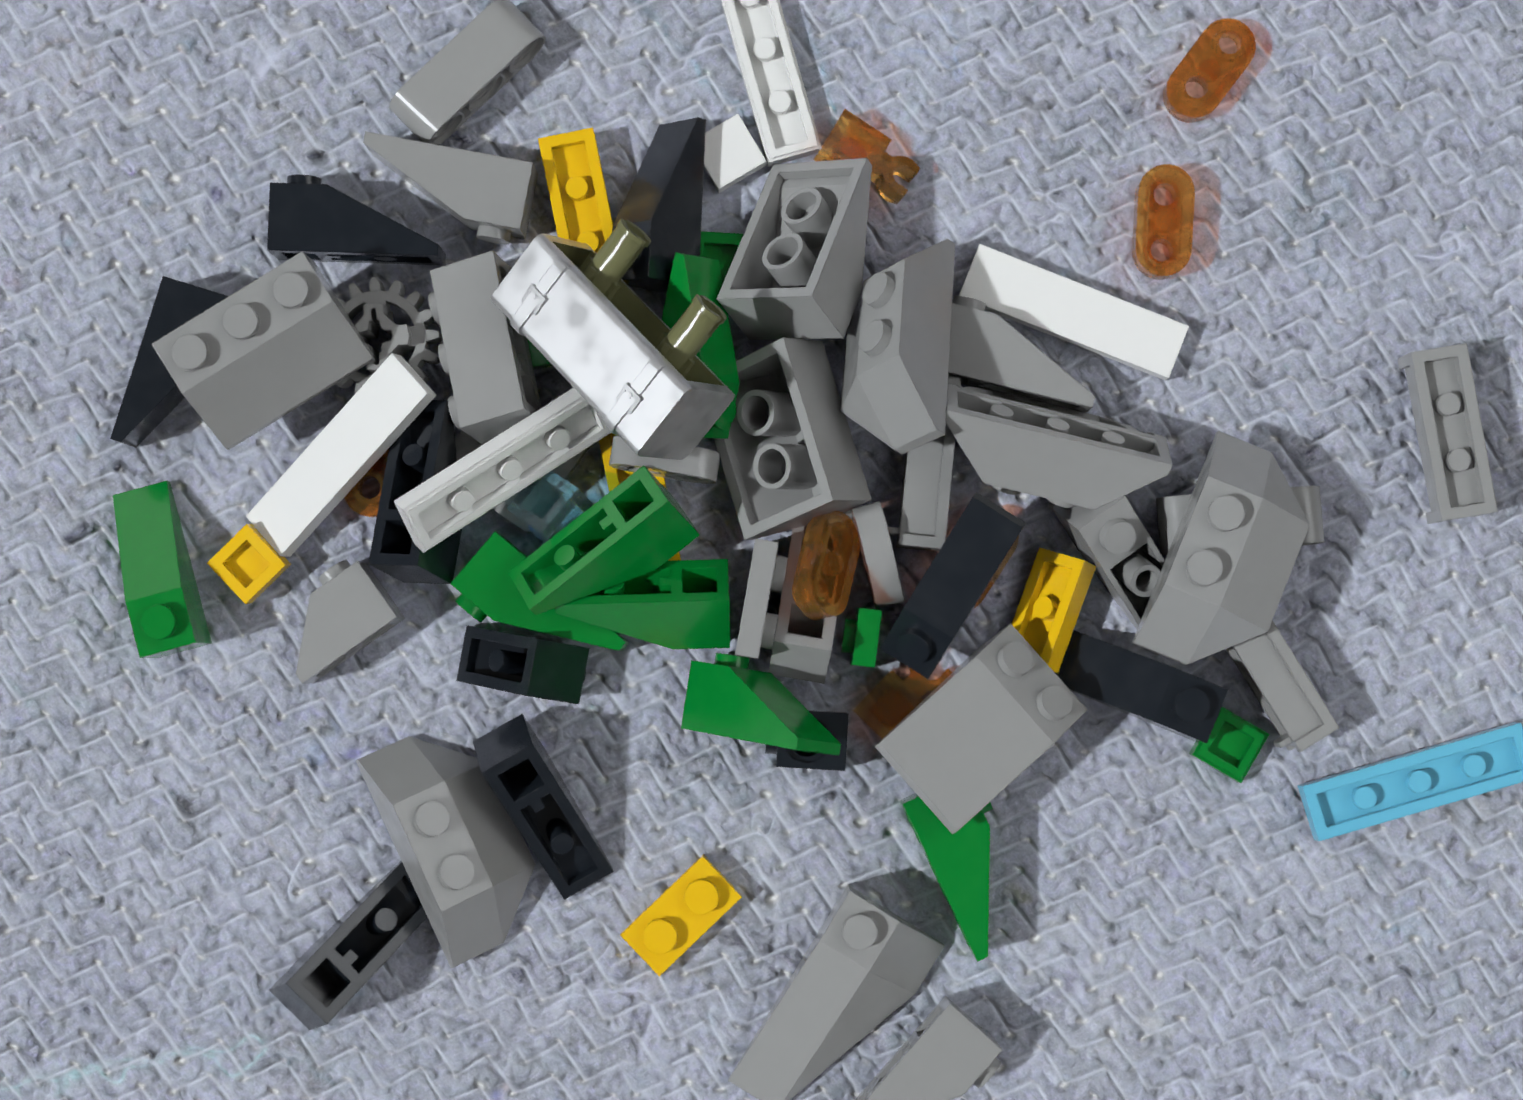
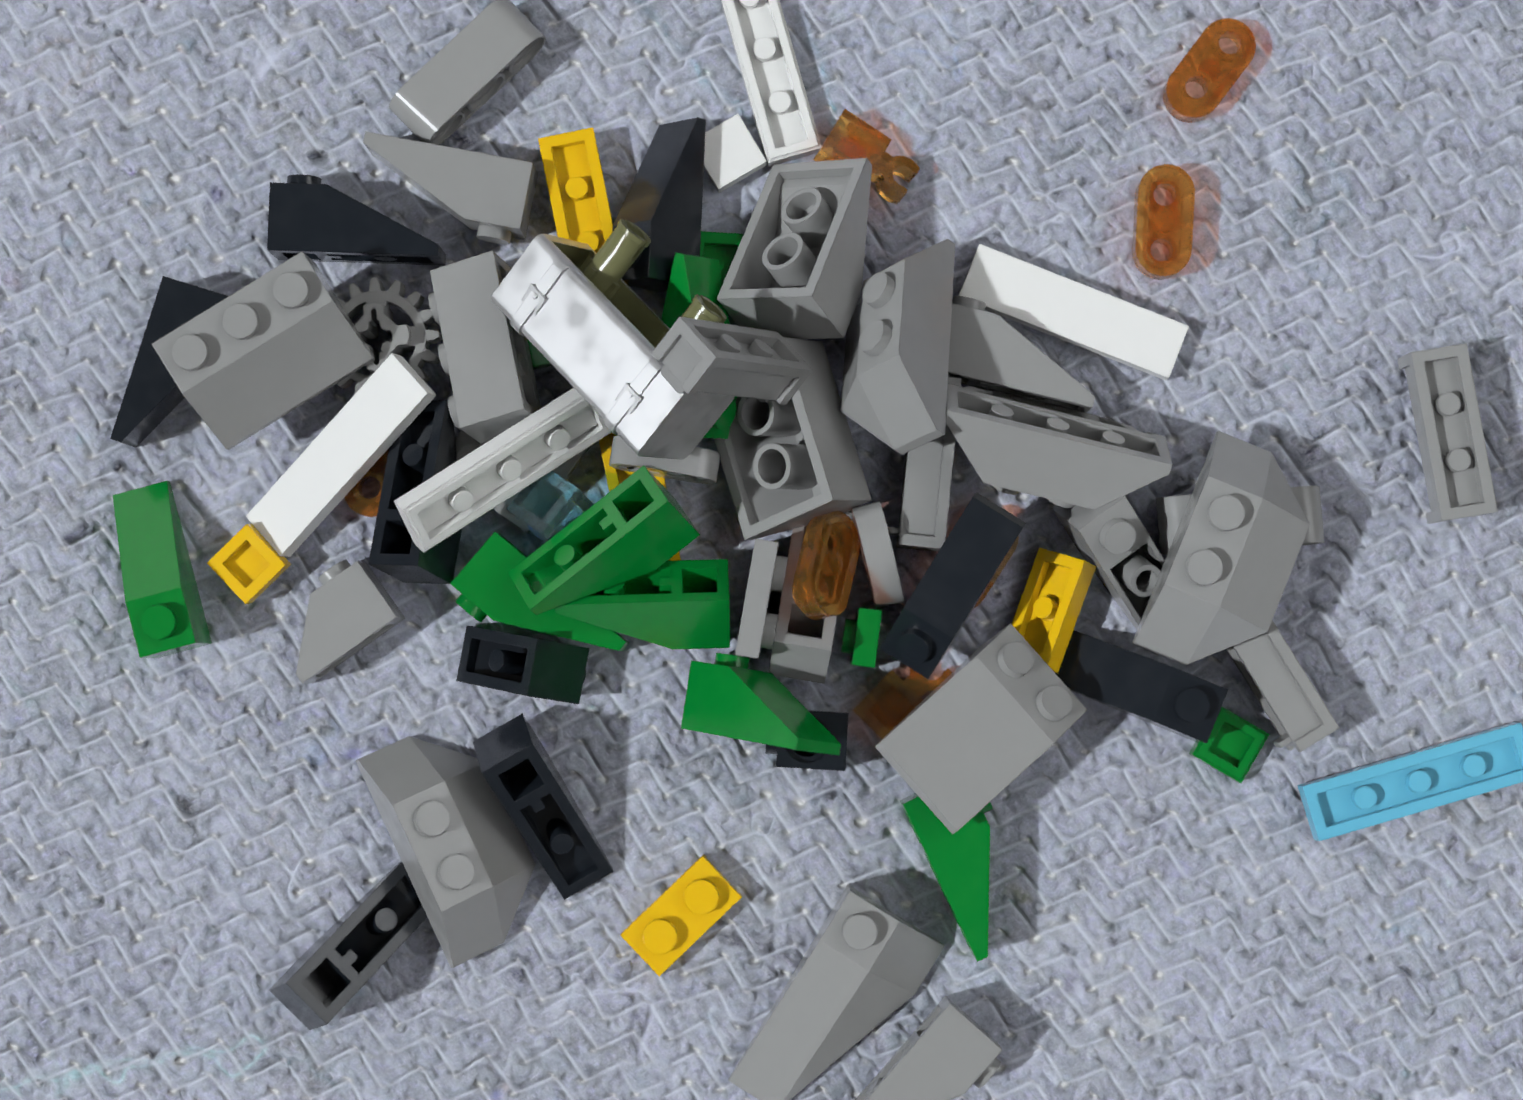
(730, 361): none -> light grey container

